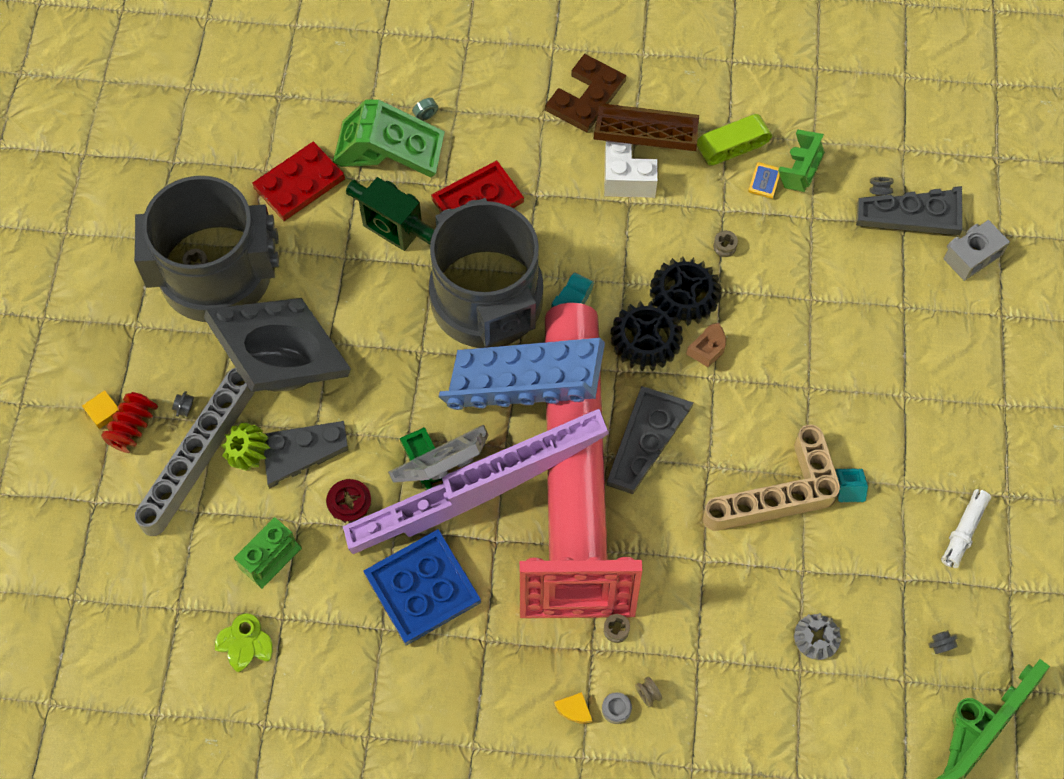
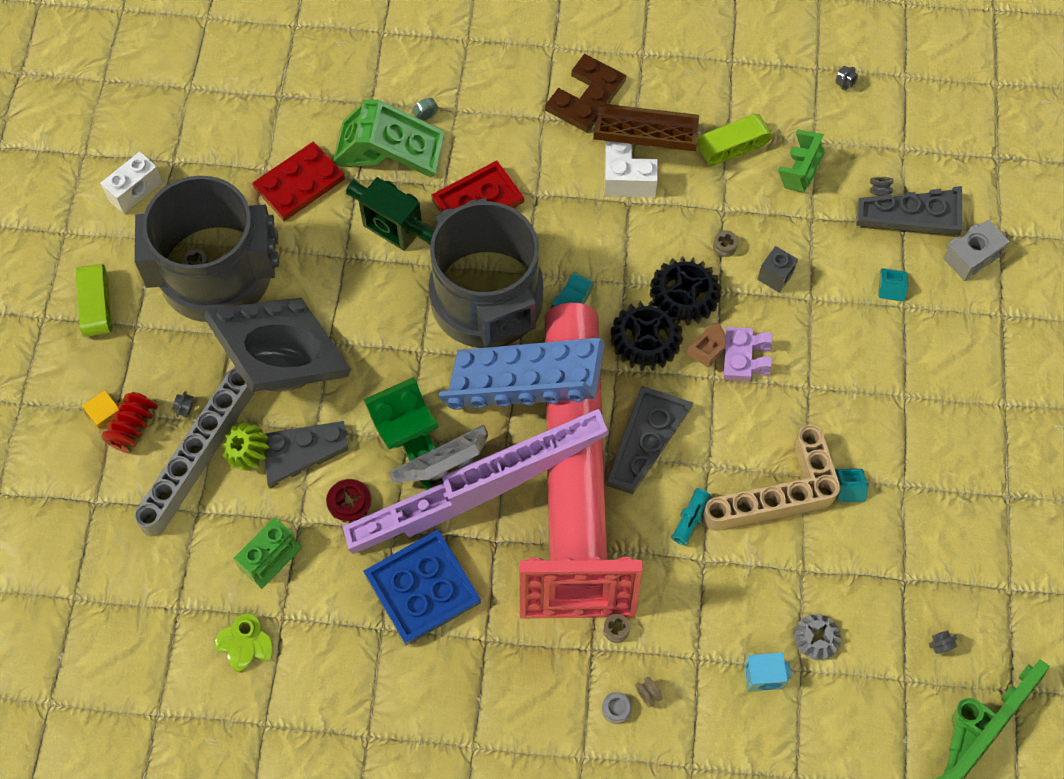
(93, 300): none -> lime beam
(131, 182): none -> white brick
(400, 414): none -> green bracket
(574, 709): yellow tile -> none
(691, 517): none -> teal pin
(738, 354): none -> lavender plate
(764, 180): slope -> none
(766, 671): none -> medium azure brick
(777, 269): none -> dark grey brick
(846, 77): none -> dark grey plate
(893, 284): none -> teal slope
(961, 537): white pin -> none

